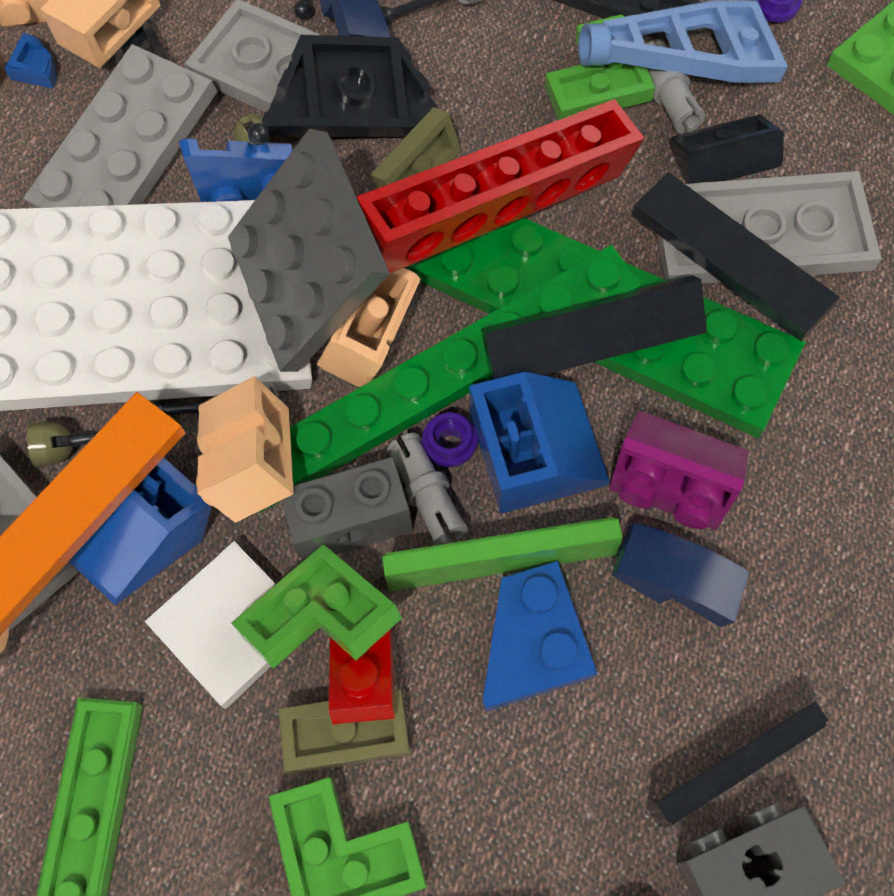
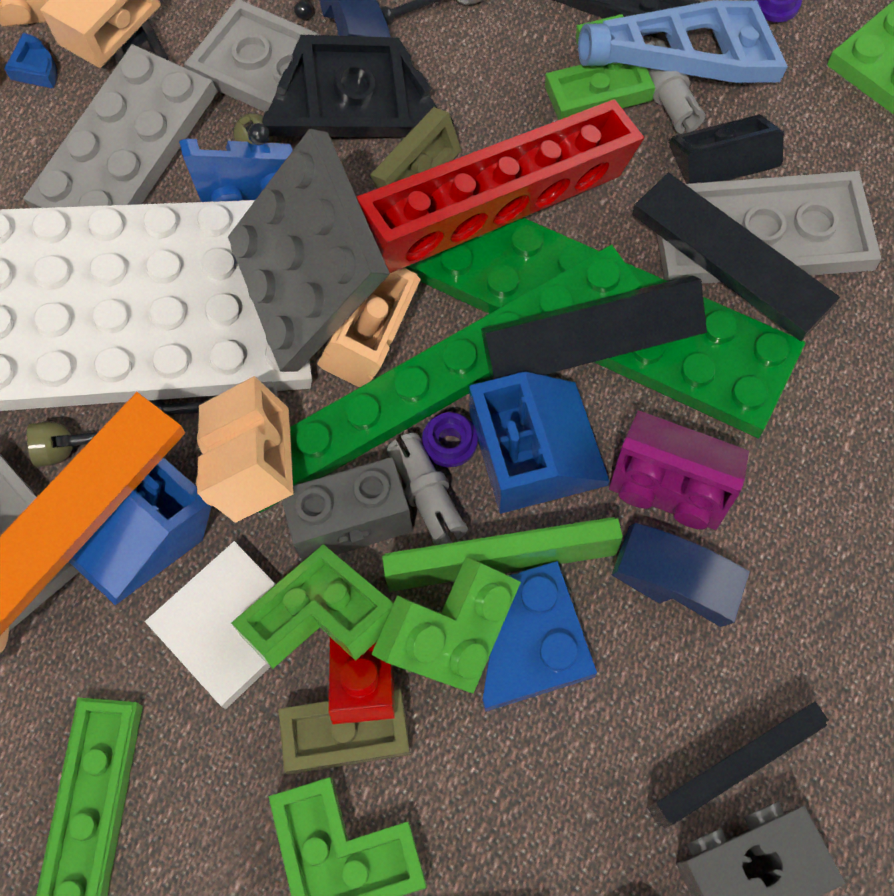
(460, 639): none -> bright green plate

